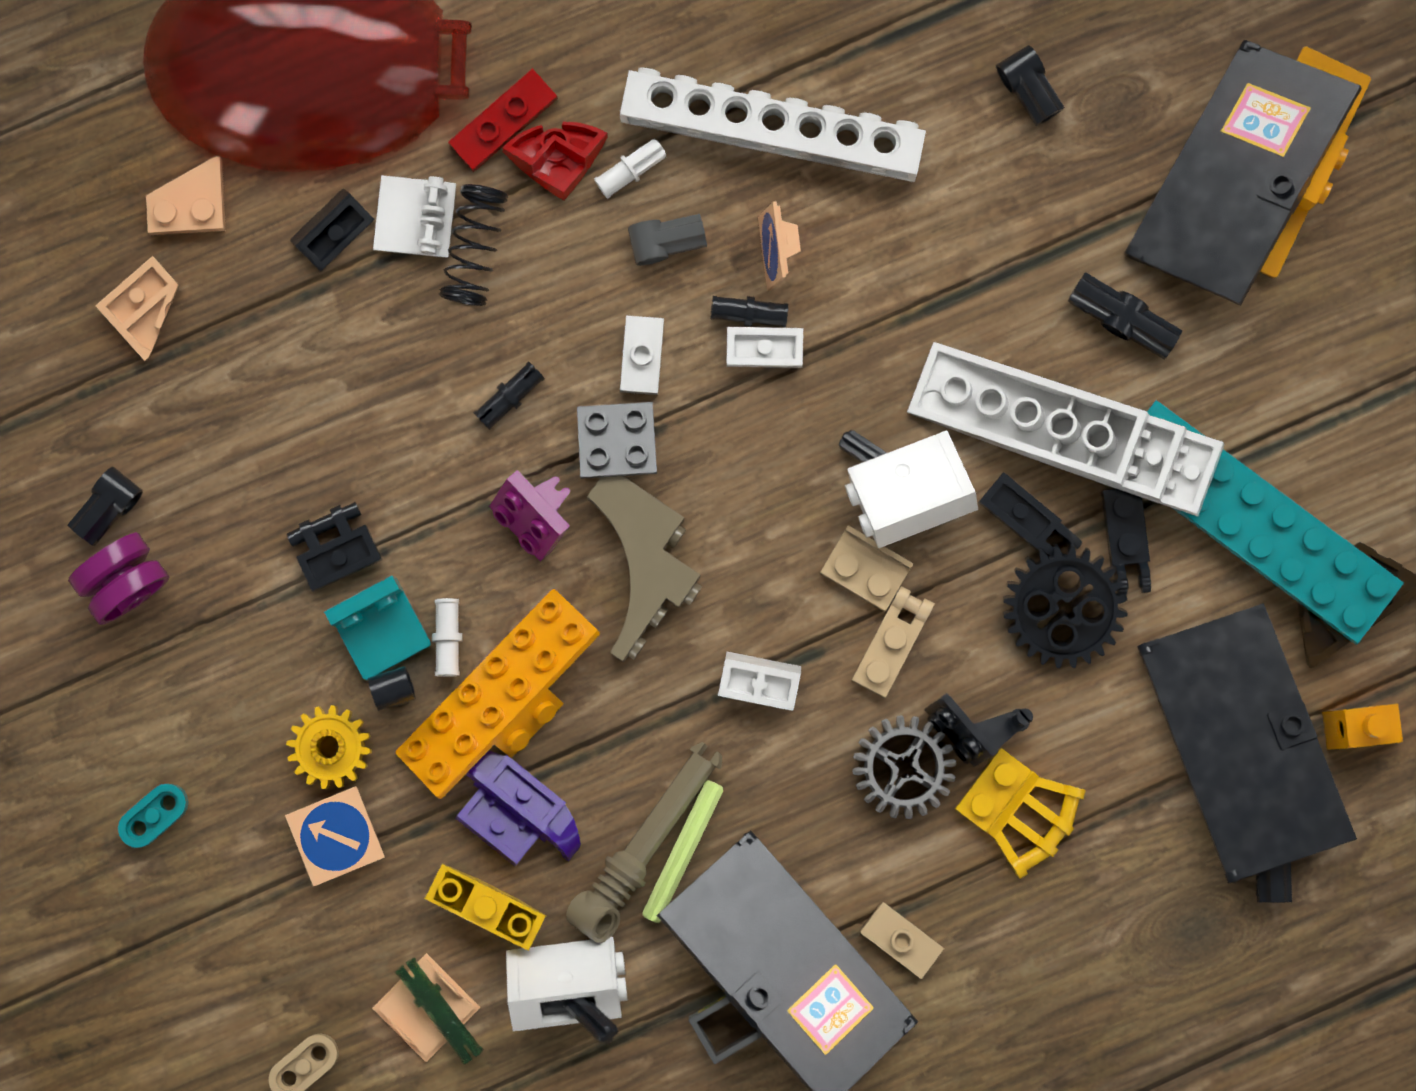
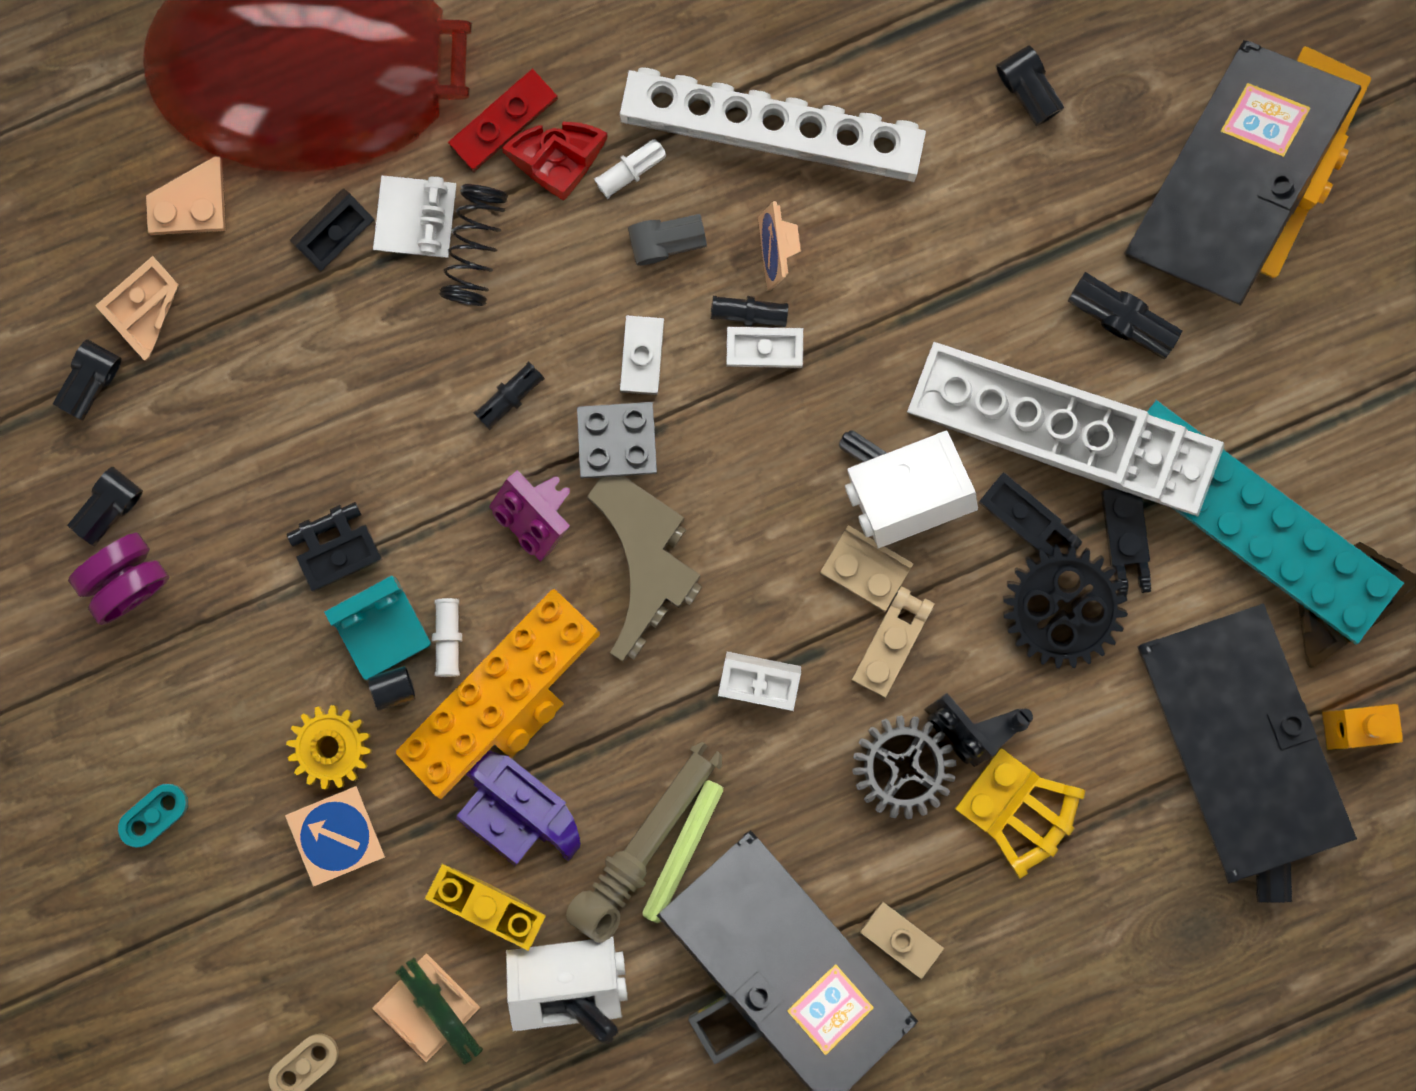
(91, 370): none -> black piece

